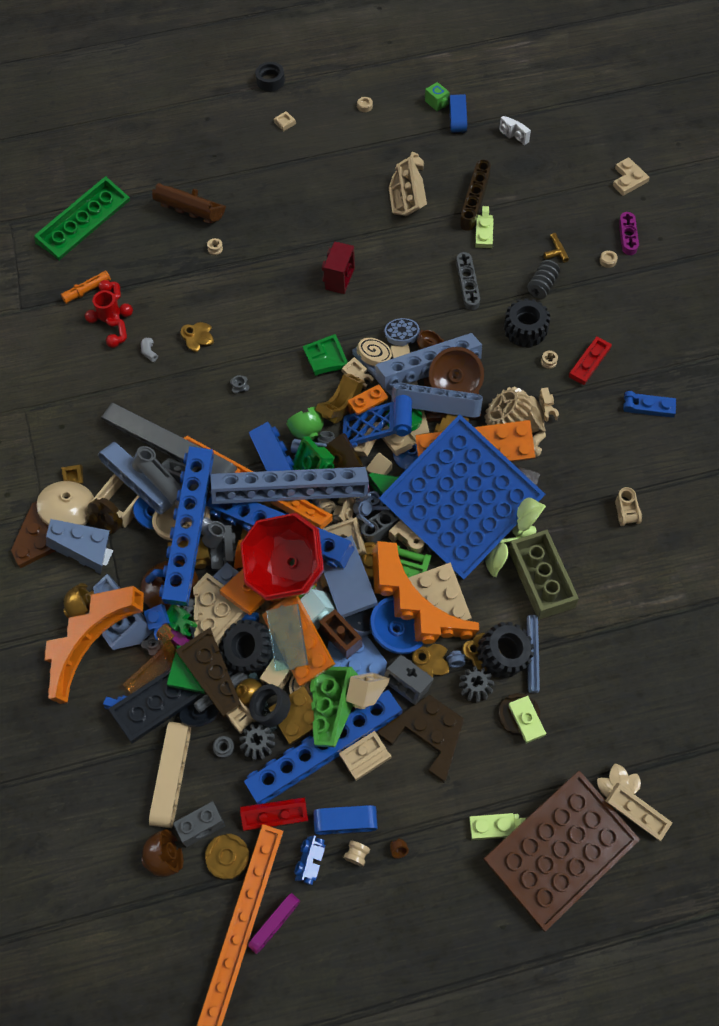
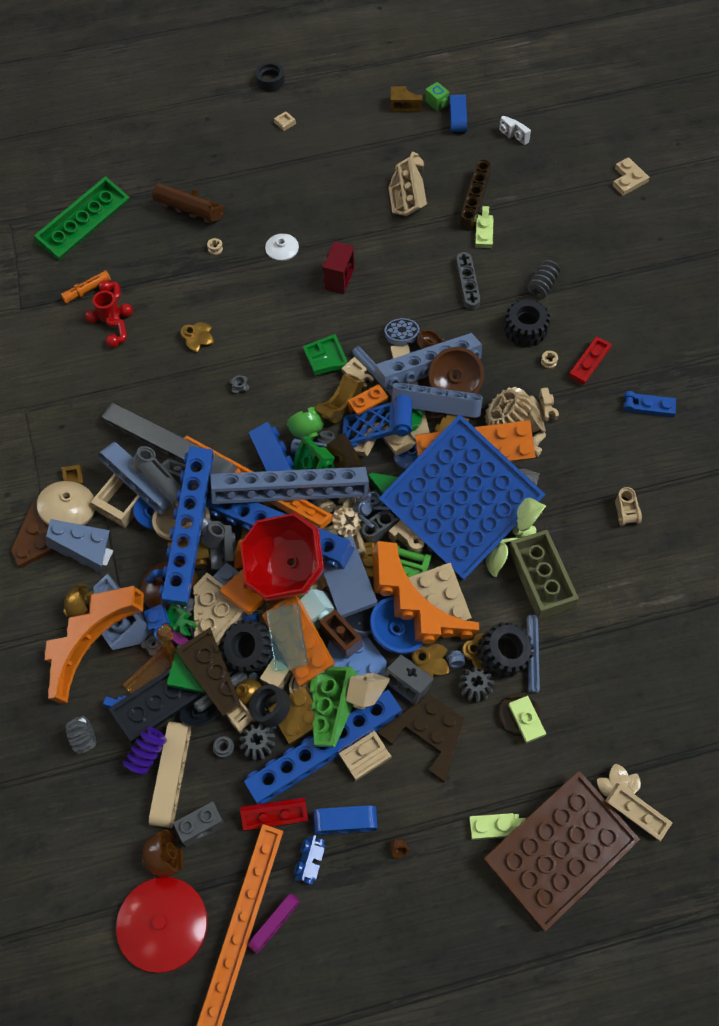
(80, 735): none -> dark grey gear
(96, 512): dark brown plate -> none
(146, 349): light grey arm -> none
(146, 751): none -> dark purple piece
(161, 925): none -> red dish
(227, 856): pearl gold tile -> none
(281, 247): none -> white dish
(339, 520): none -> tan gear
(356, 853): tan wheel -> none
(365, 104): tan tile -> none
(373, 351): tan tile -> none
(379, 465): tan slope -> none
(405, 101): none -> pearl gold arch
(559, 250): pearl gold piece -> none
(608, 259): tan tile -> none
(625, 239): magenta beam -> none

